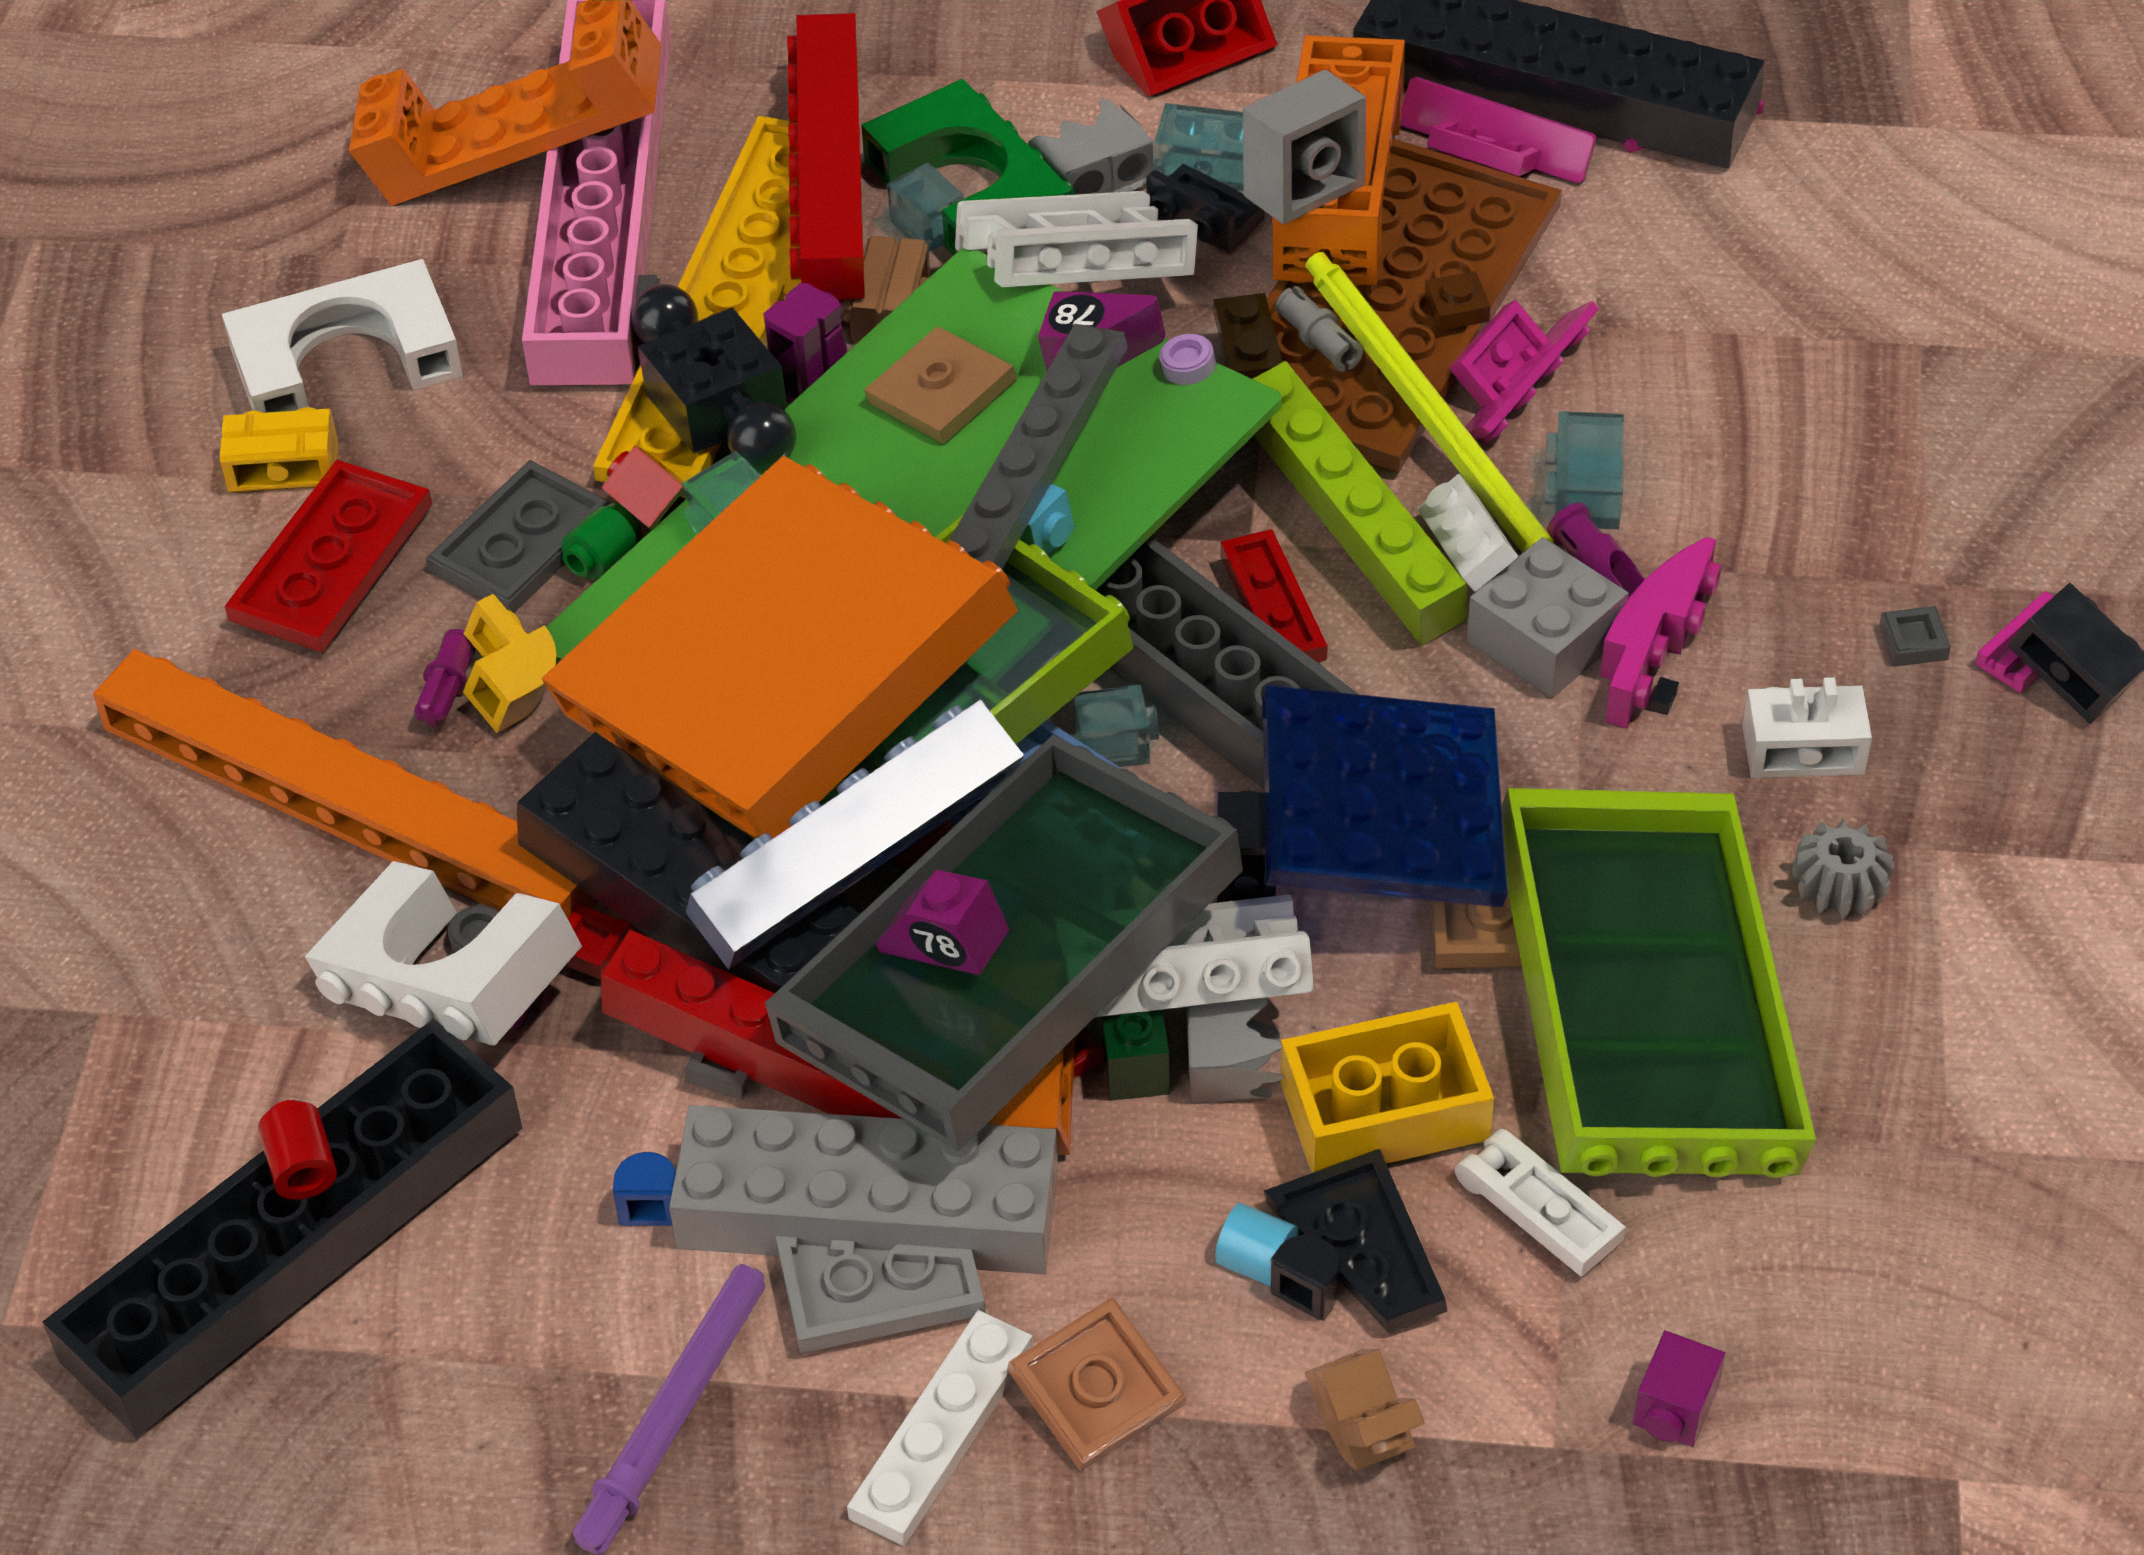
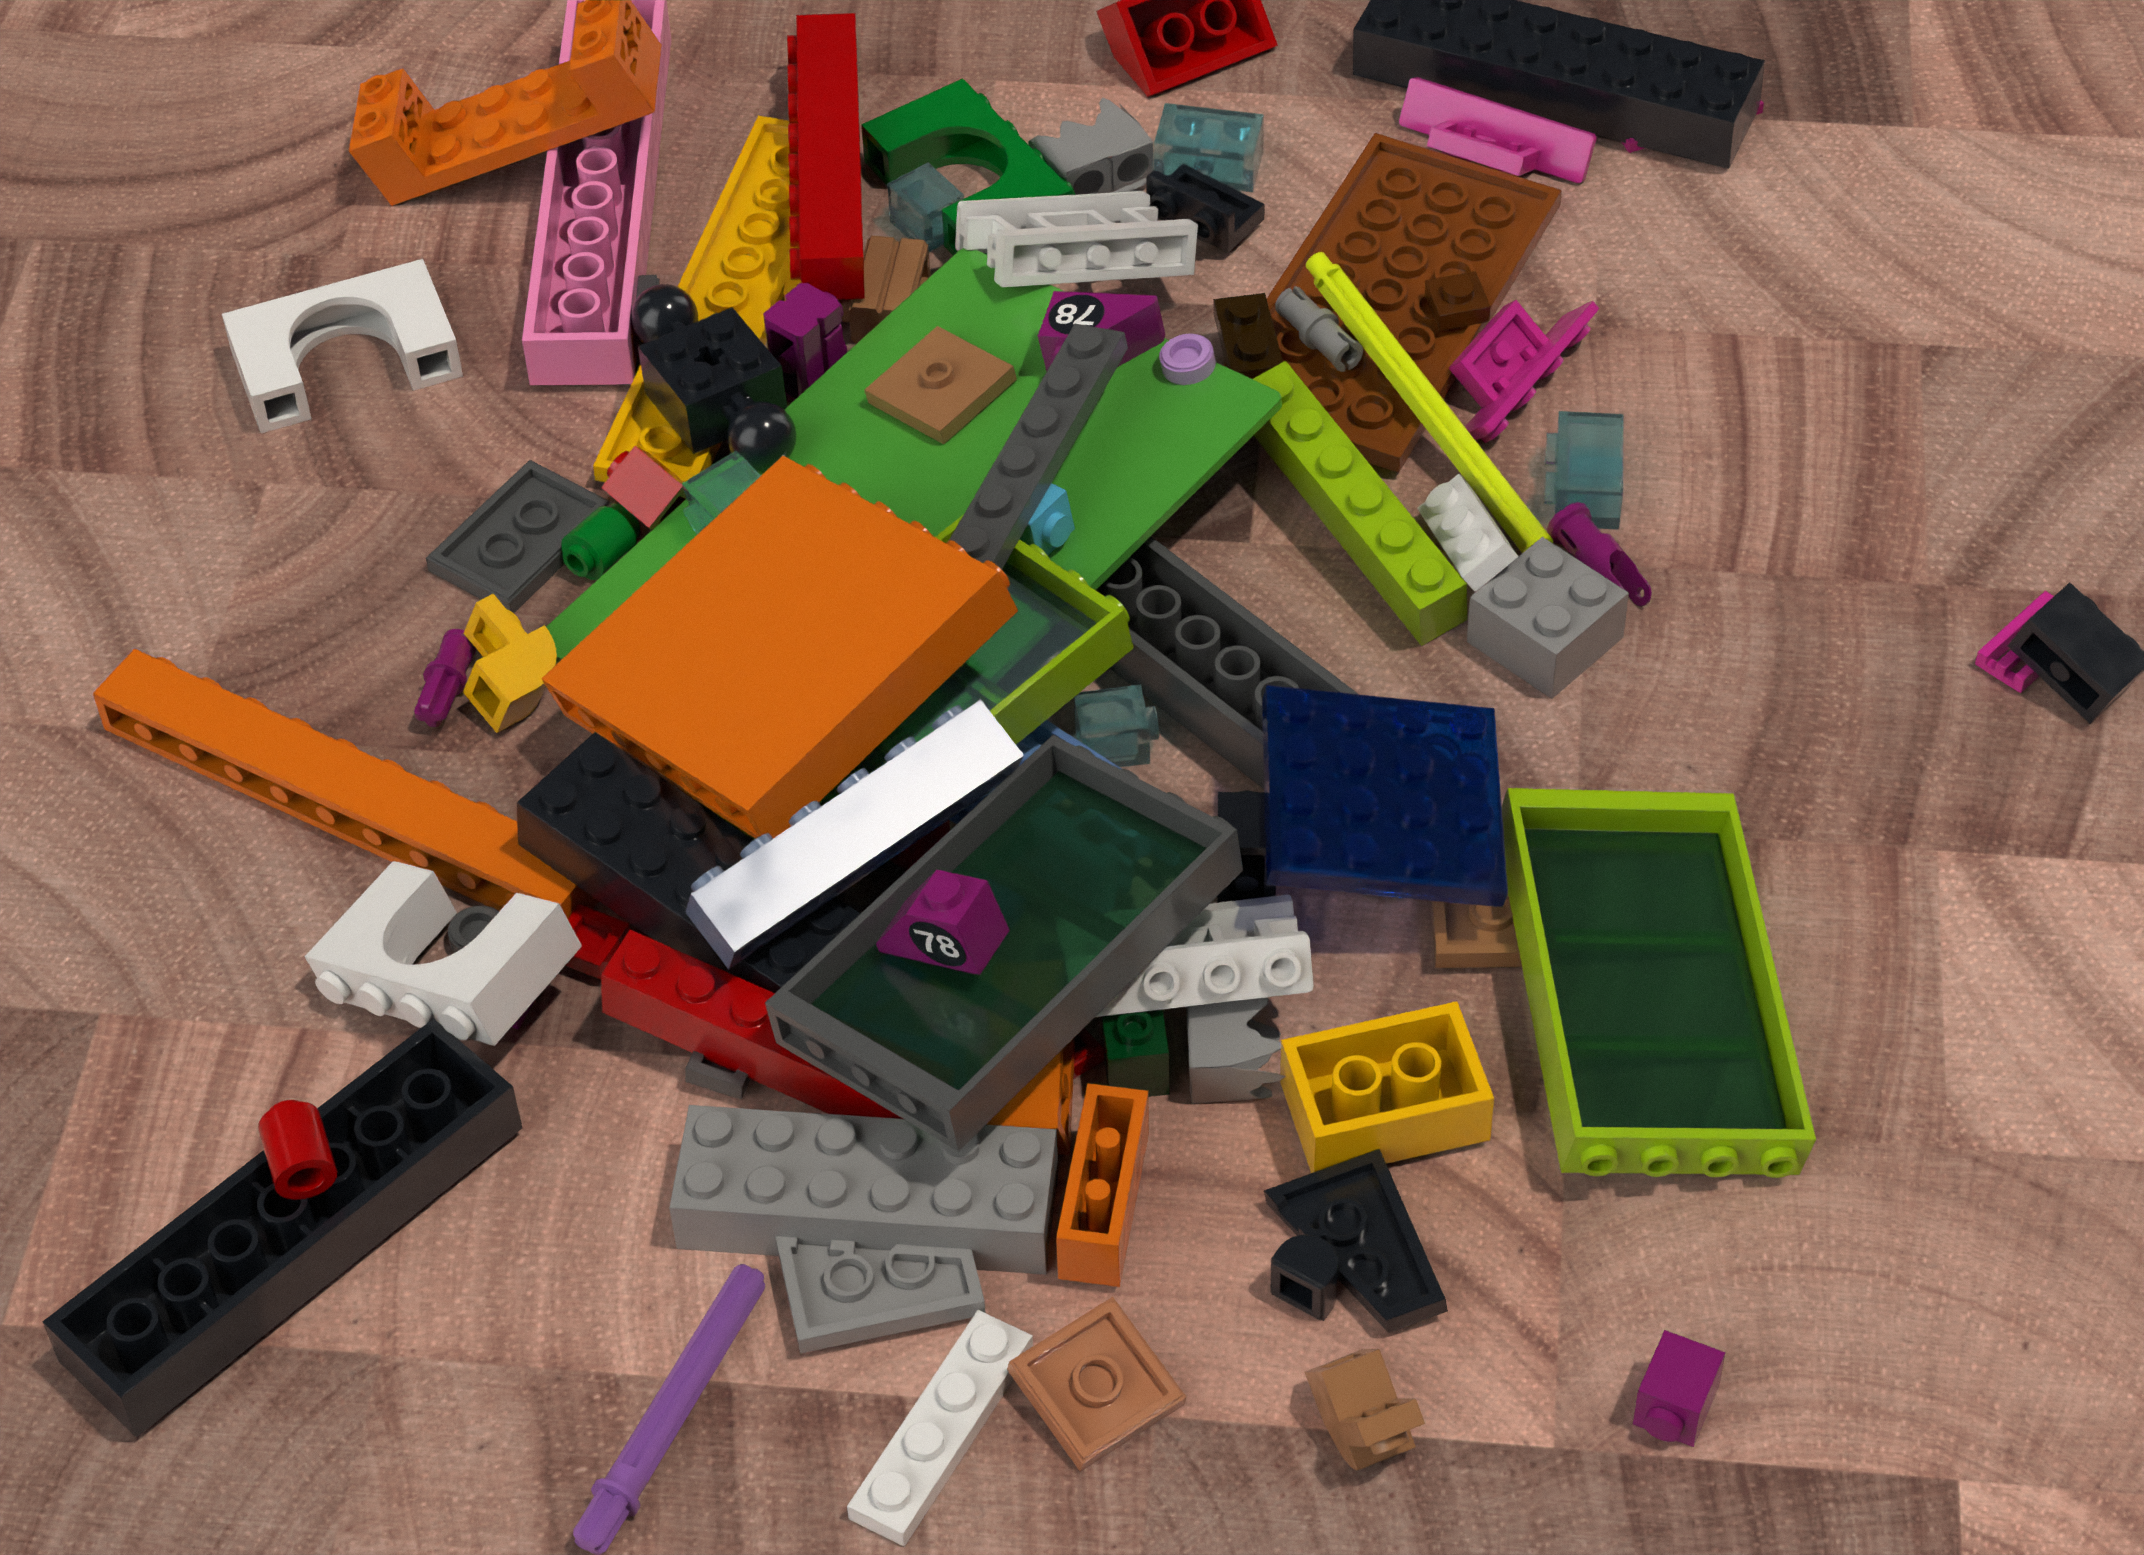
(277, 449): yellow brick -> none
(328, 555): red plate -> none
(644, 1190): blue brick -> none
(1103, 1185): none -> orange brick
(1250, 1241): medium azure brick -> none
(1271, 590): red plate -> none
(1304, 146): light grey brick -> none
(1352, 224): orange plate -> none
(1541, 1201): white plate -> none
(1655, 622): dark pink slope -> none
(1664, 695): black piece -> none
(1806, 730): white brick -> none
(1843, 868): light grey gear -> none
(1914, 636): dark grey tile -> none

